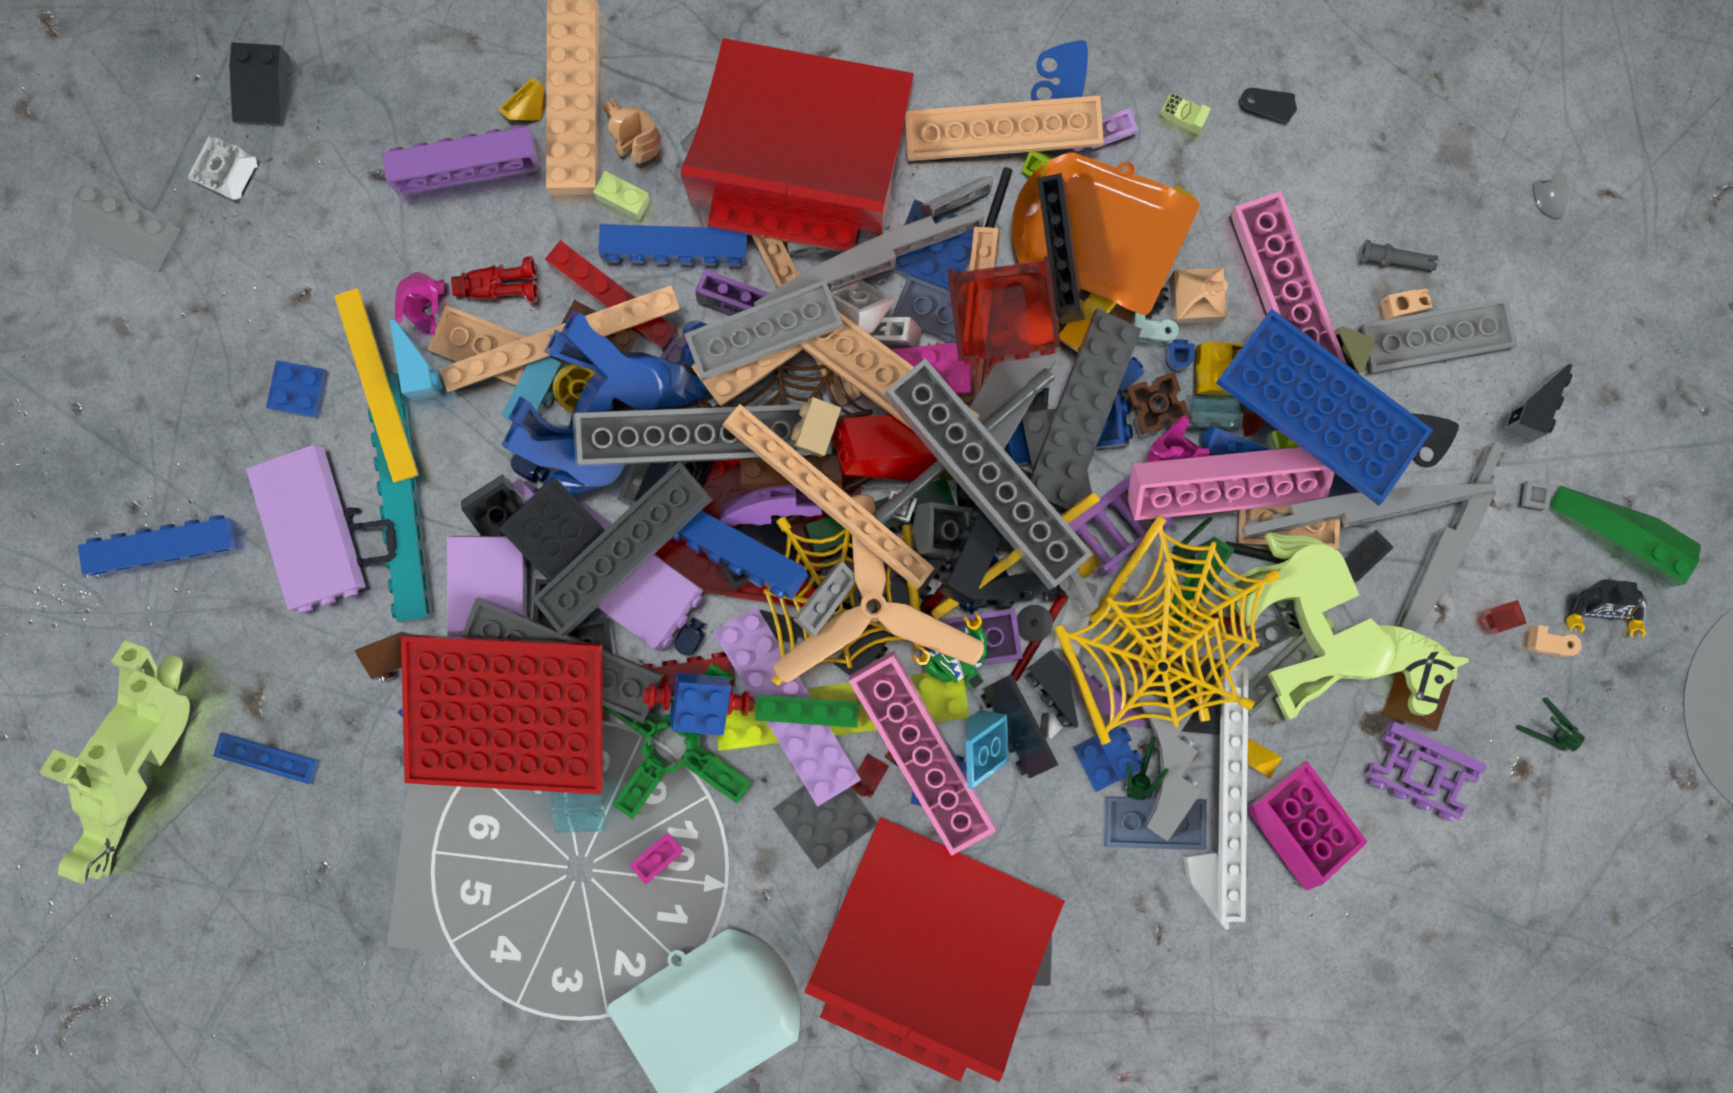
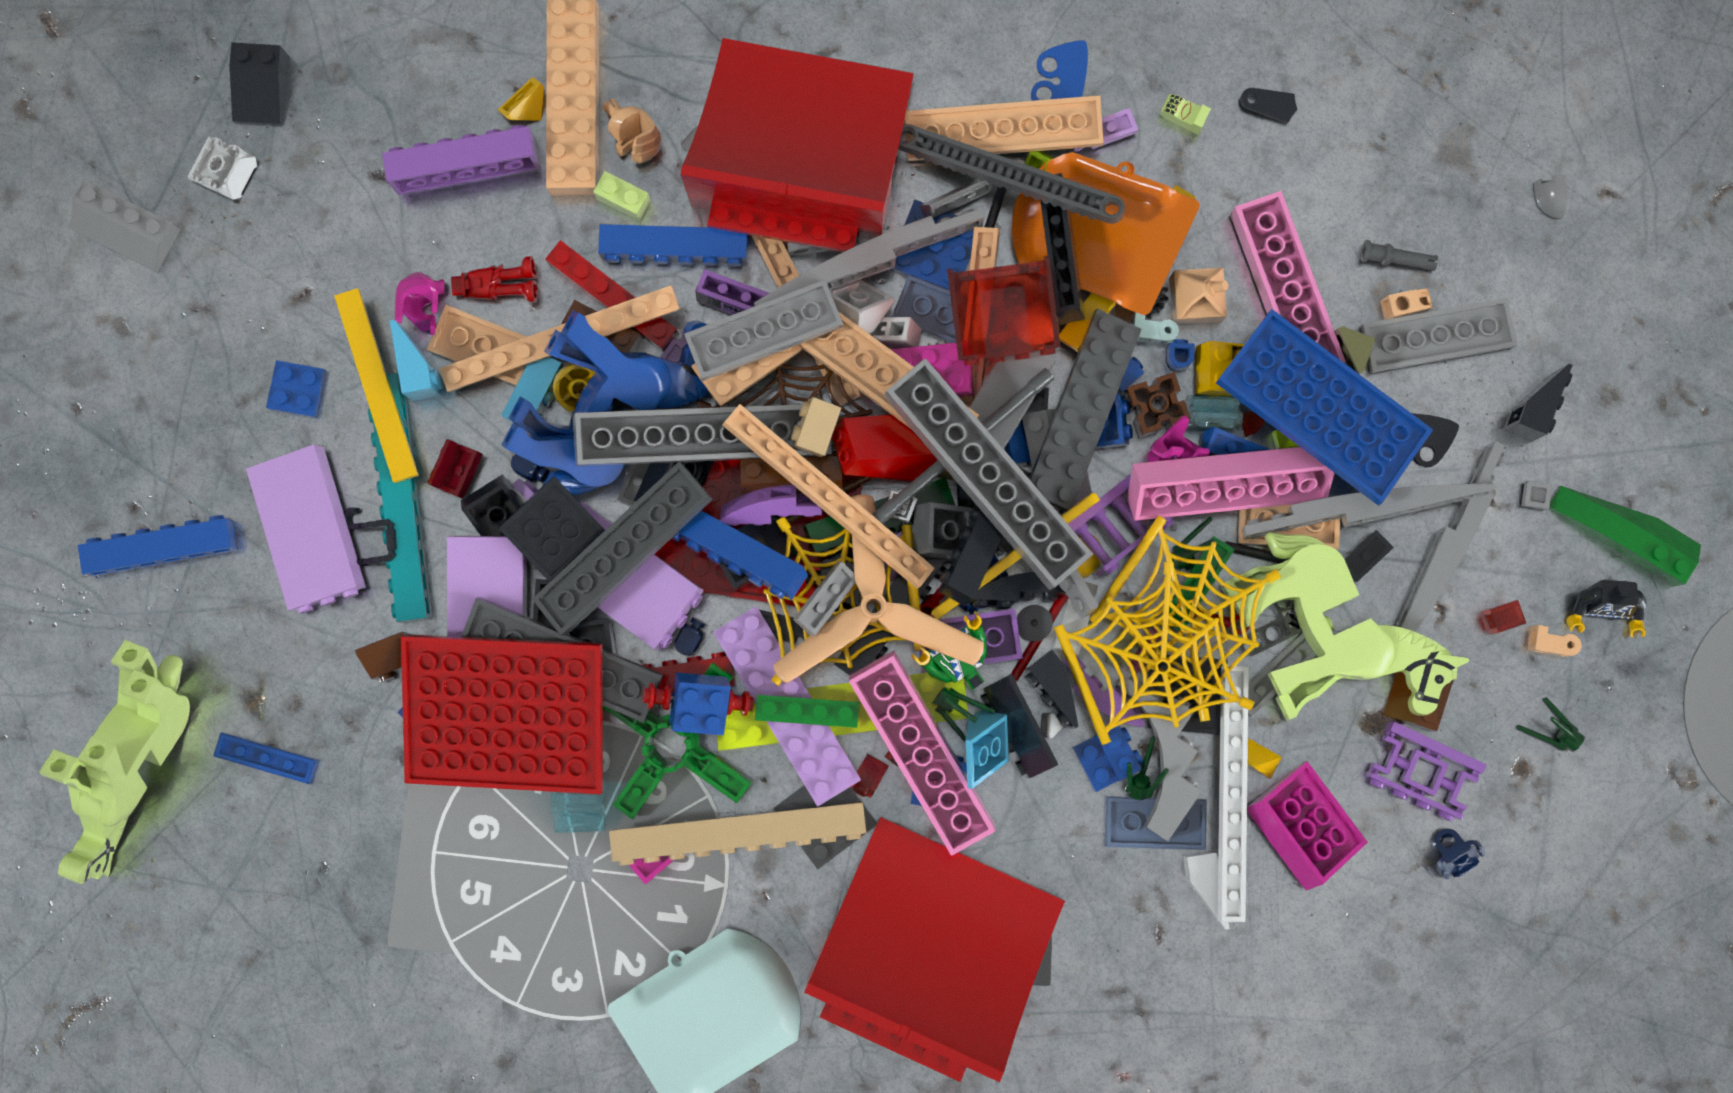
(454, 468): none -> dark red bracket
(736, 832): none -> tan brick
(947, 701): none -> dark green plant
(1011, 175): none -> dark grey gear
(1458, 858): none -> dark blue tile

